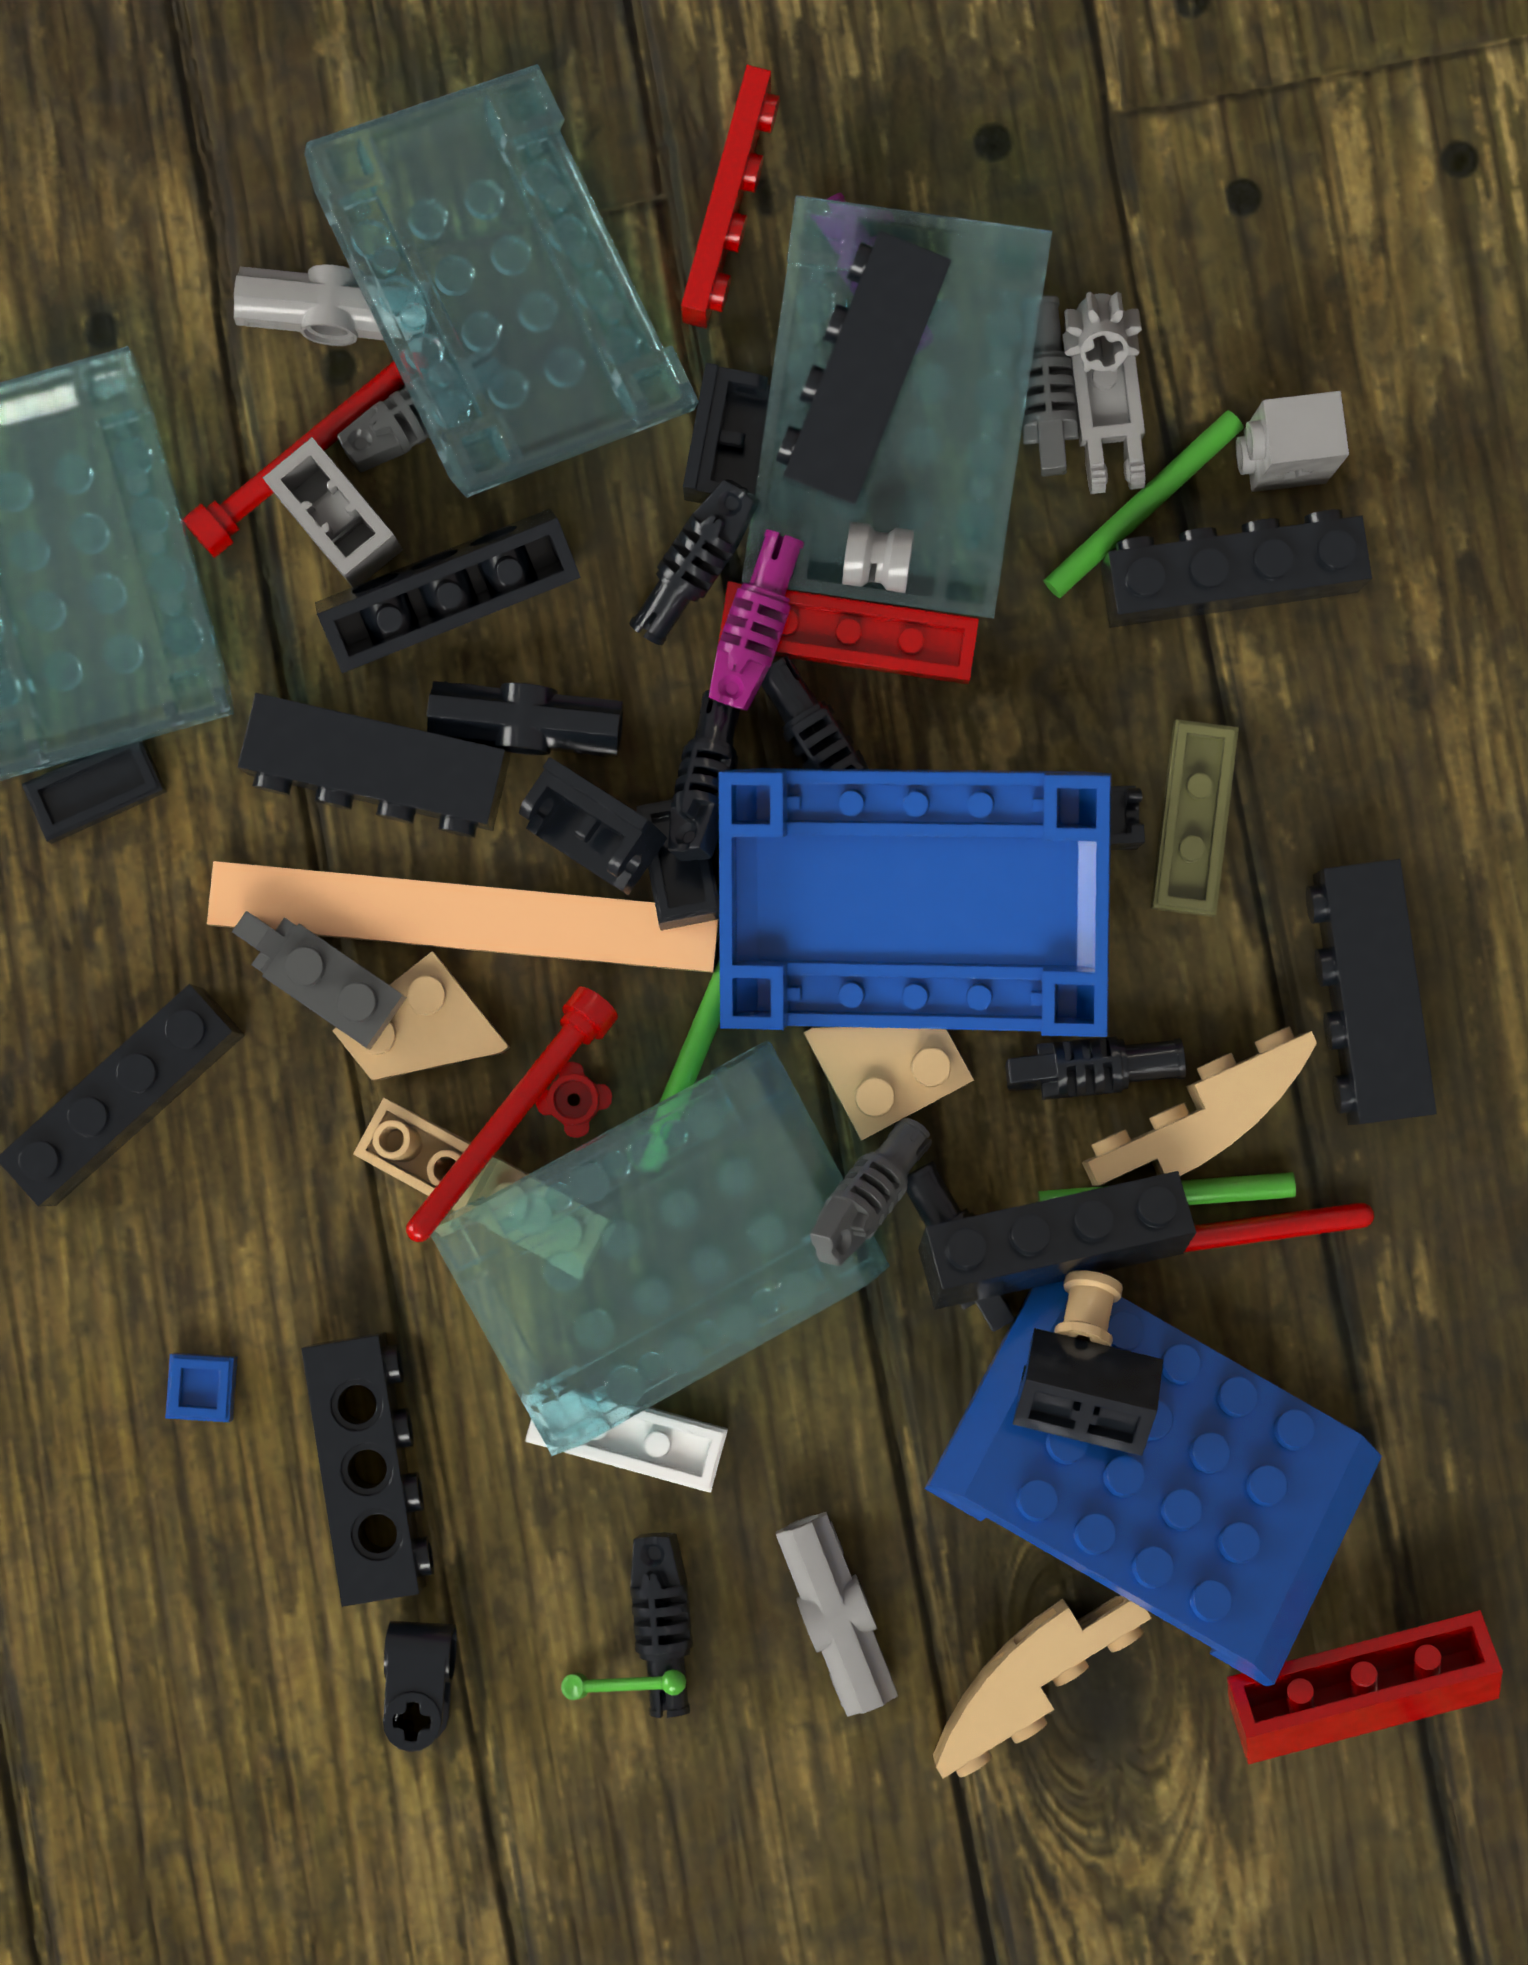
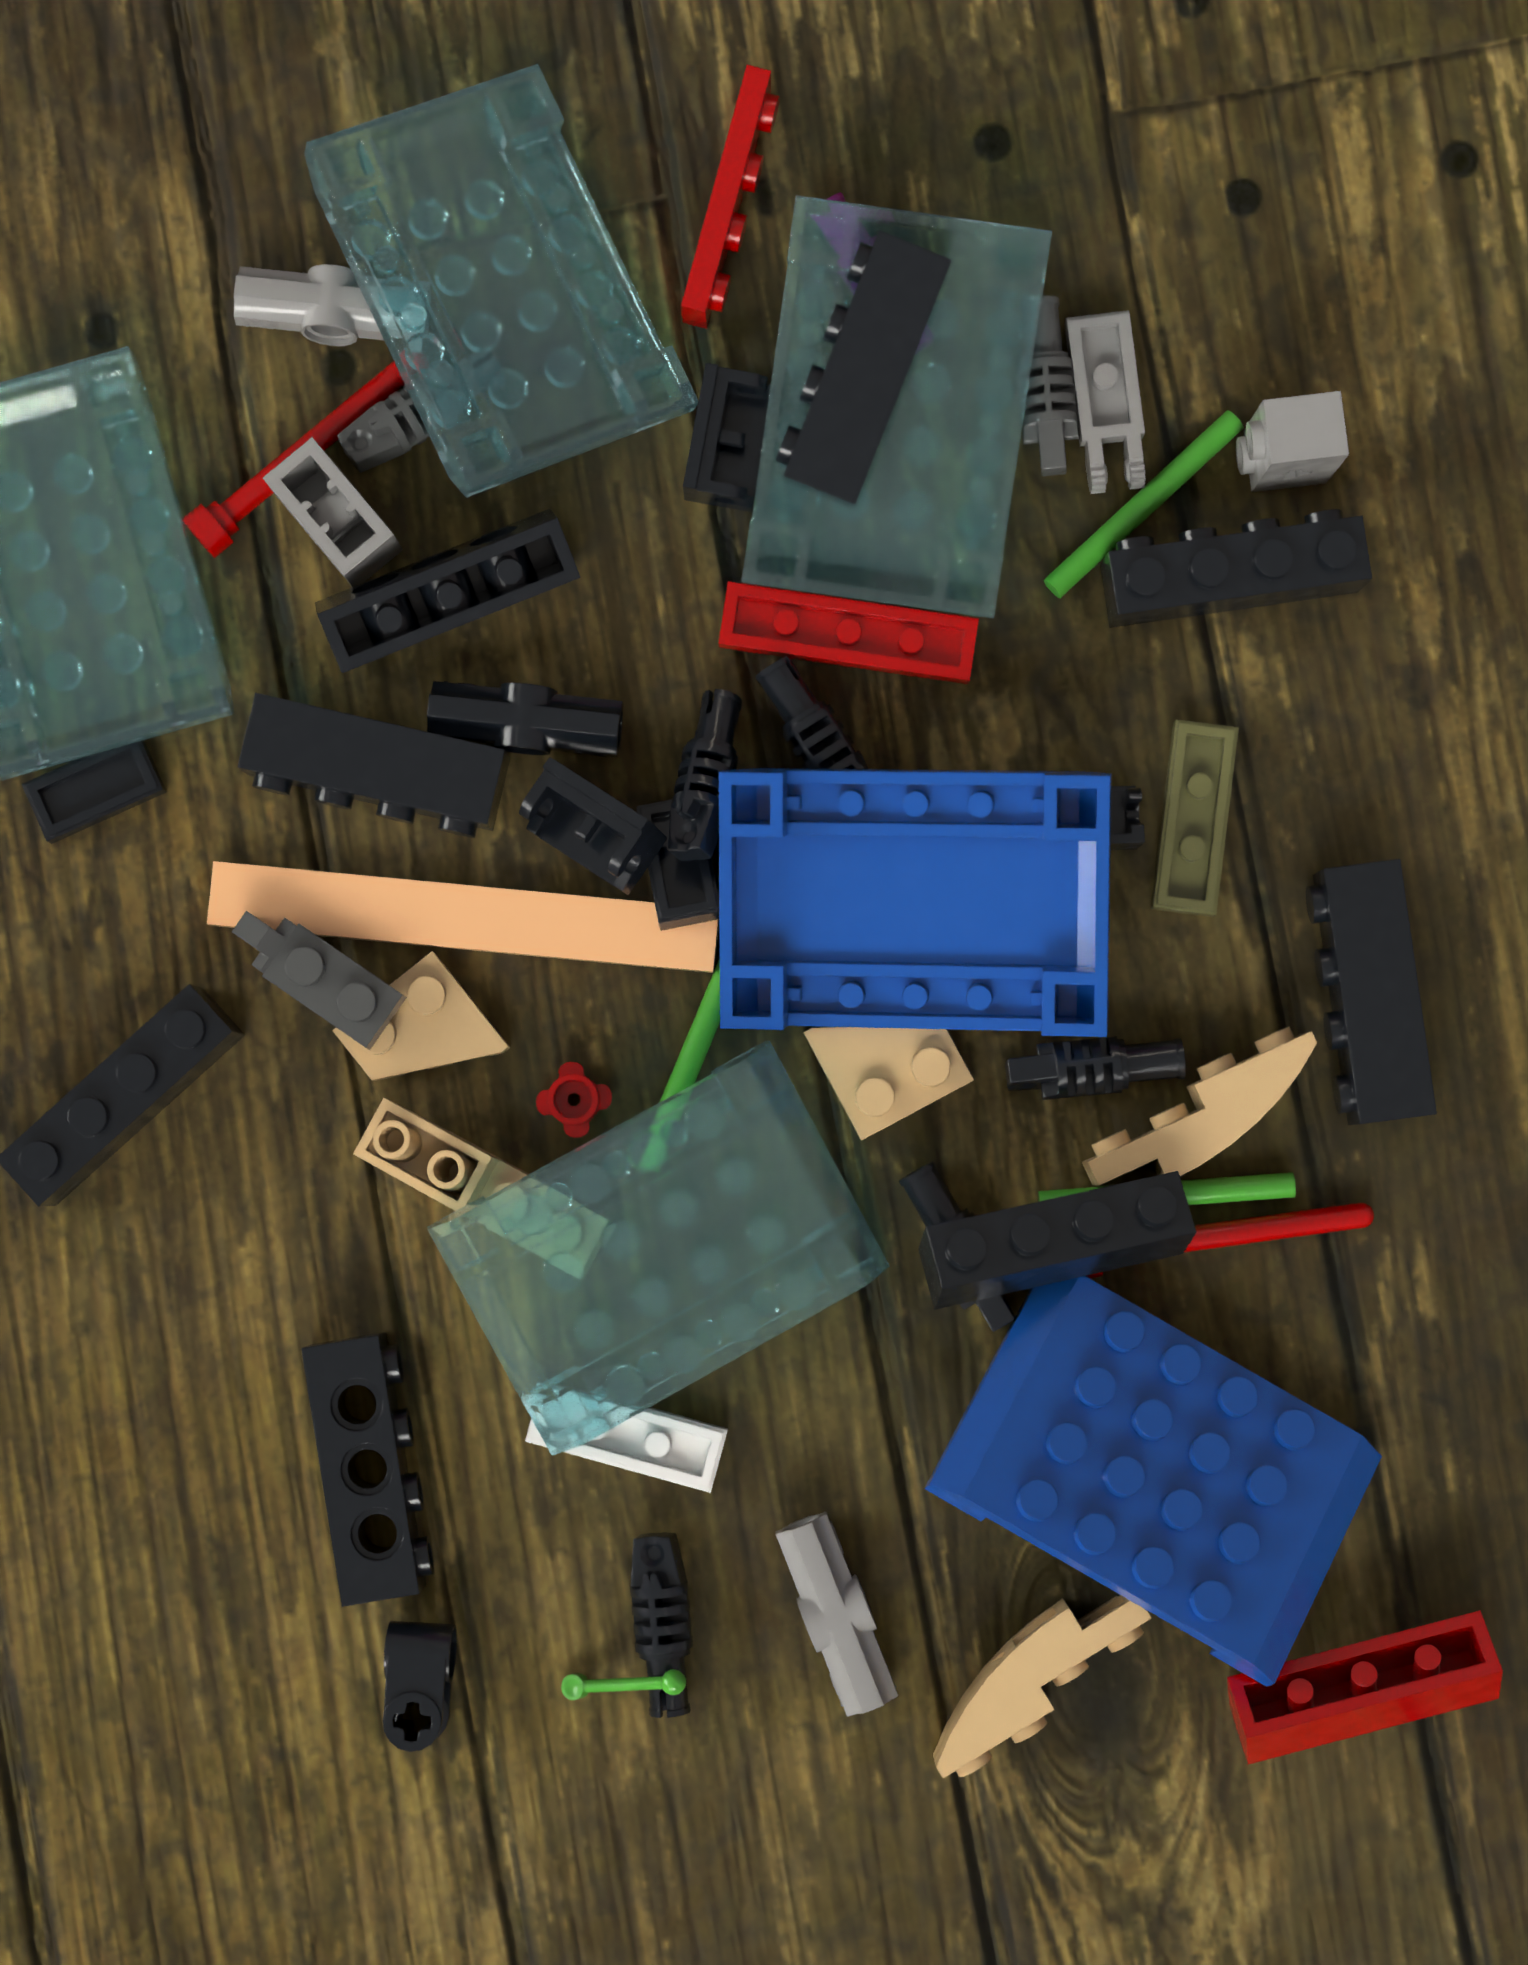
(201, 1387): blue tile -> none
(584, 1018): red piece -> none
(696, 558): black hinge -> none
(755, 624): magenta hinge -> none
(868, 1193): dark grey hinge -> none
(878, 557): light grey wheel -> none
(1089, 1306): tan bush -> none
(1089, 1392): black hinge -> none
(1102, 332): light grey gear -> none

